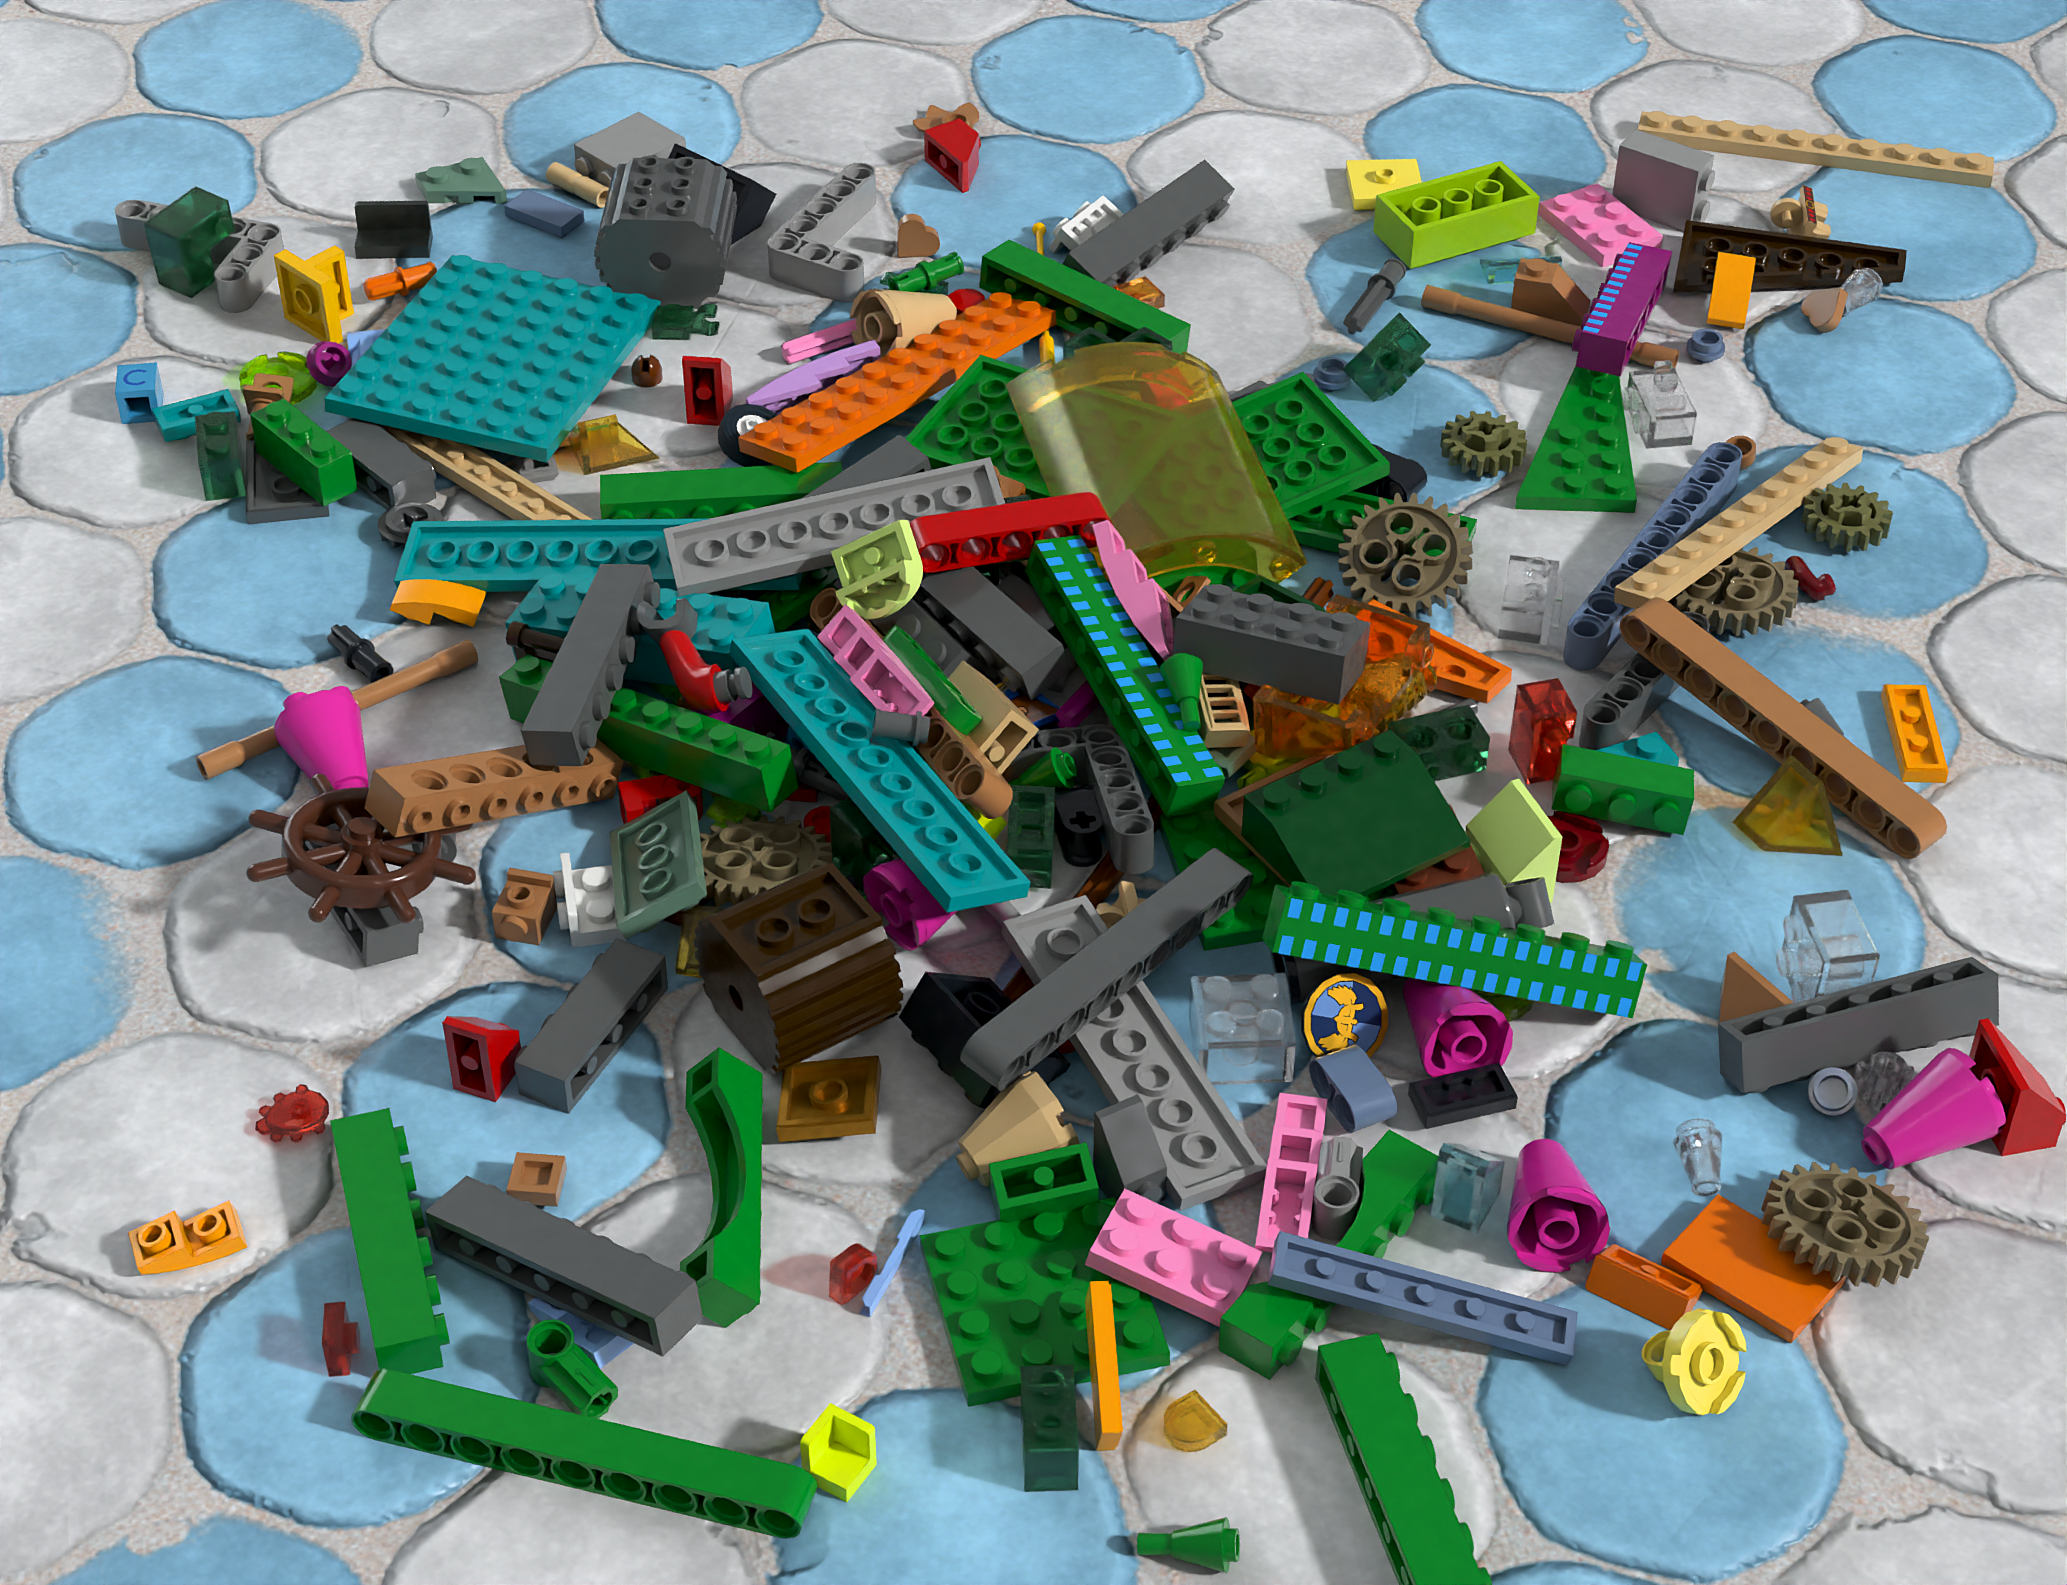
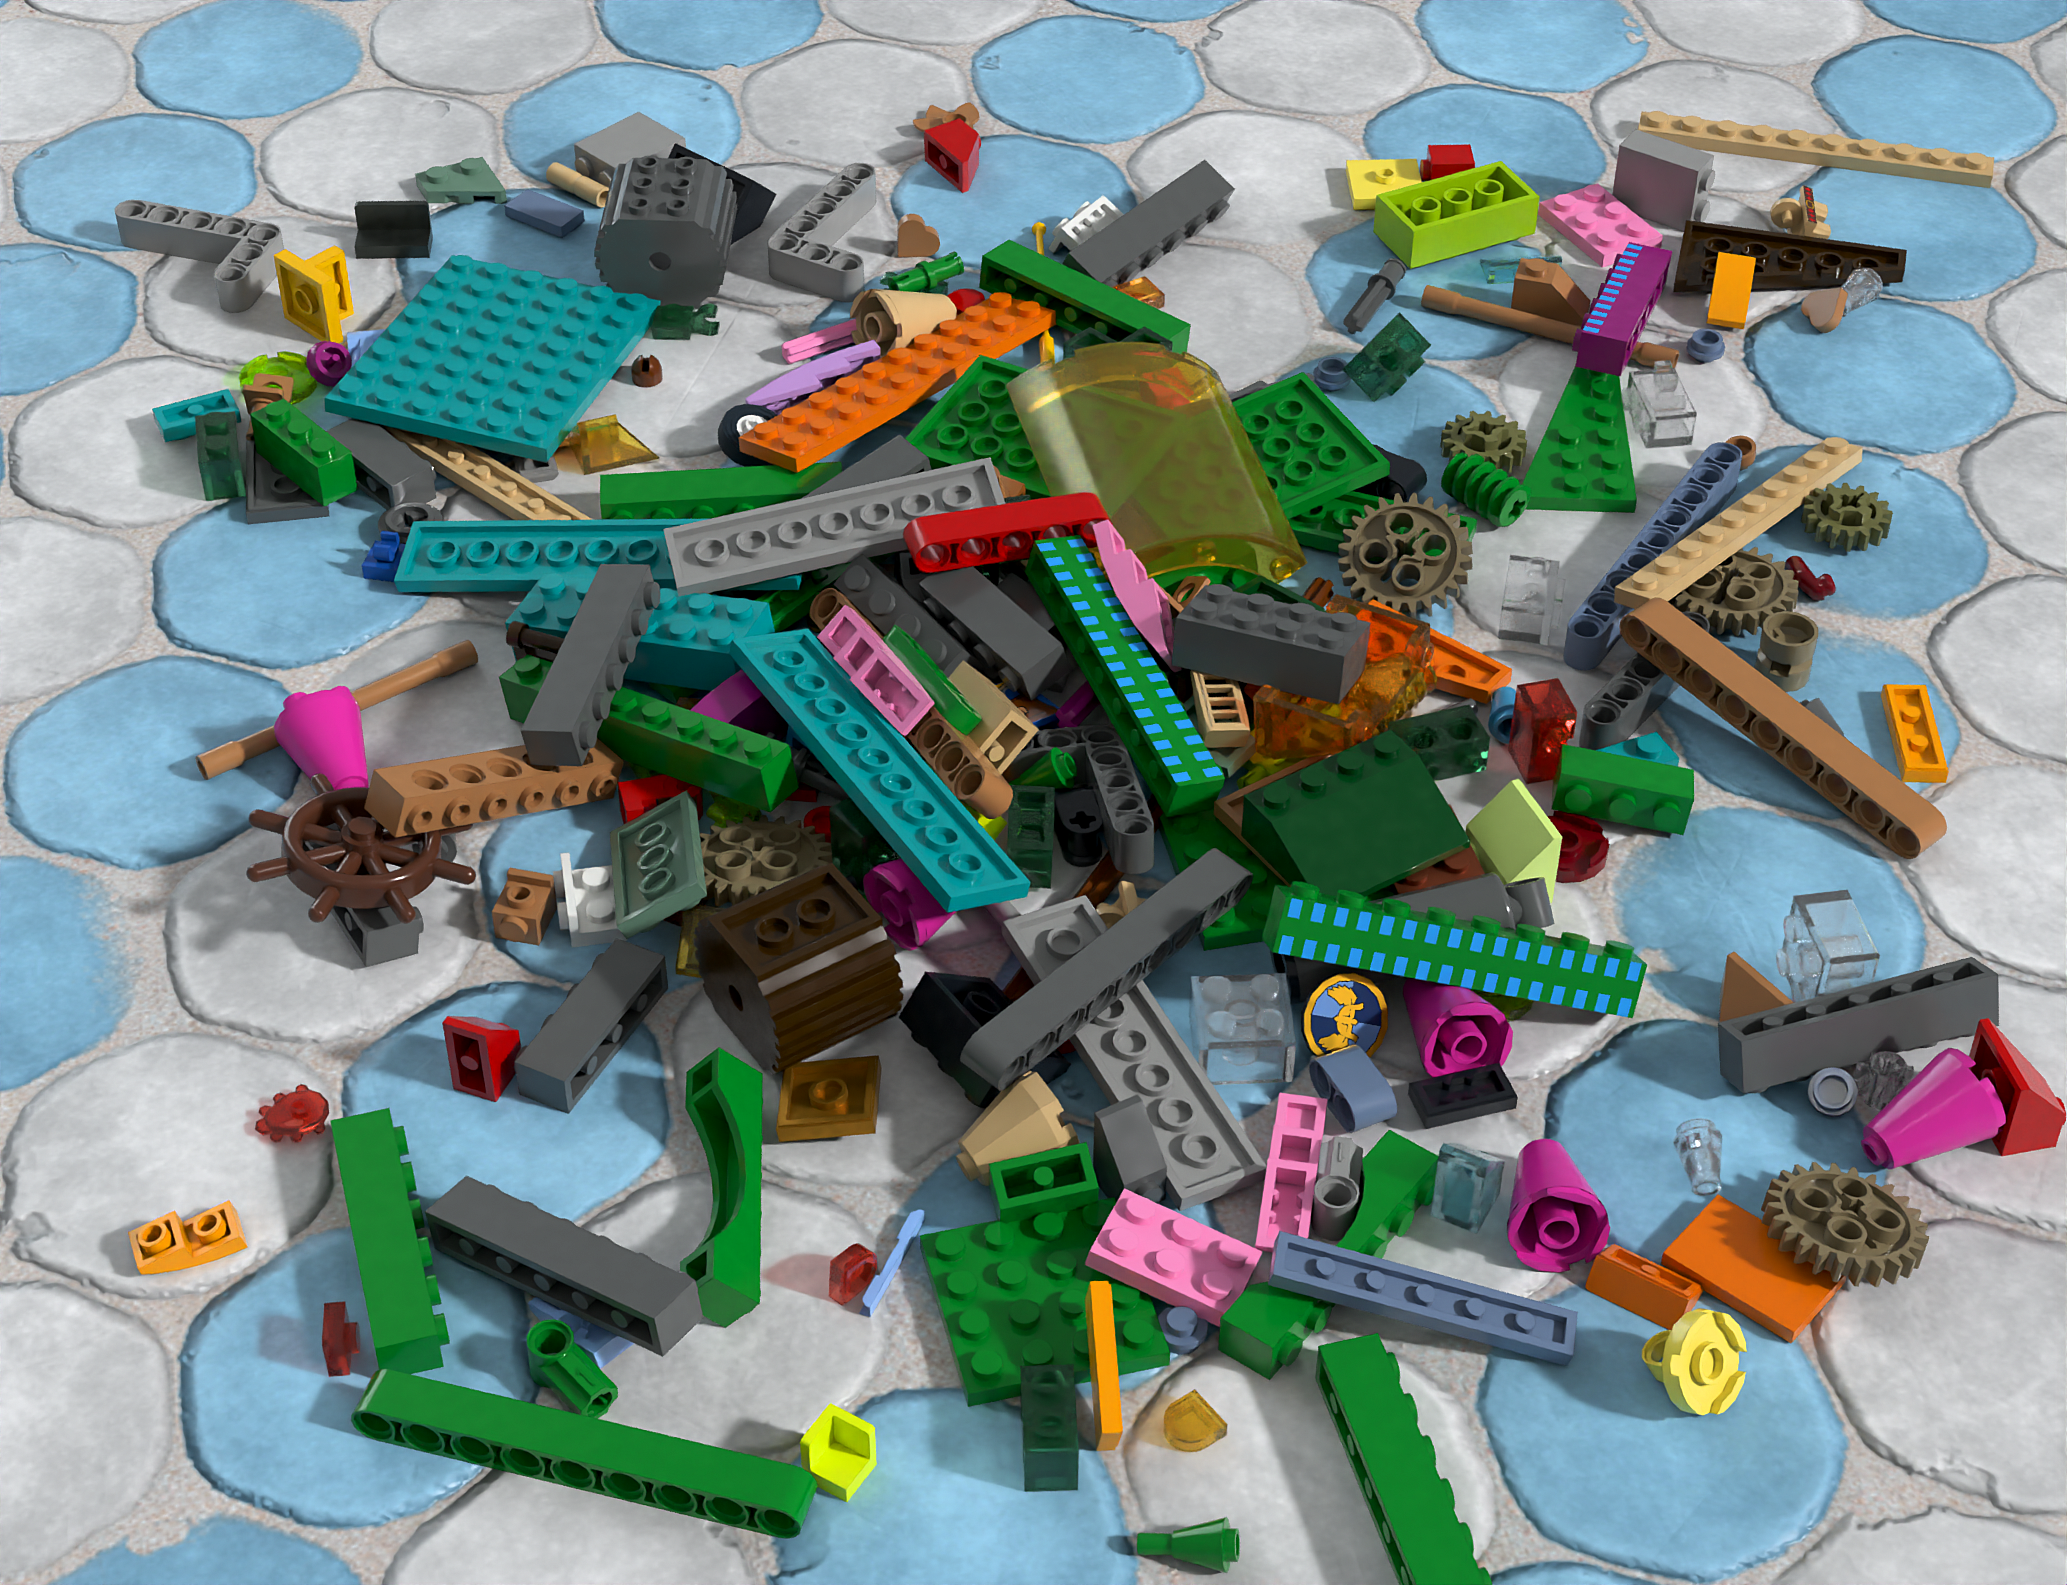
(138, 392): dark azure brick -> none
(183, 238): clear green brick -> none
(359, 653): black axle -> none
(383, 558): none -> blue tile
(399, 281): orange axle -> none
(423, 597): light orange slope -> none
(537, 1178): medium nougat plate -> none
(700, 684): piece -> none
(706, 389): red slope -> none
(879, 571): yellowish green slope -> none
(901, 726): dark grey pin -> none
(1182, 1329): none -> sand blue plate
(1183, 679): green cone -> none
(1446, 160): none -> red brick
(1485, 489): none -> green piece
(1502, 713): none -> dark azure cone
(1787, 649): none -> dark tan wheel
(1791, 814): clear yellow slope -> none

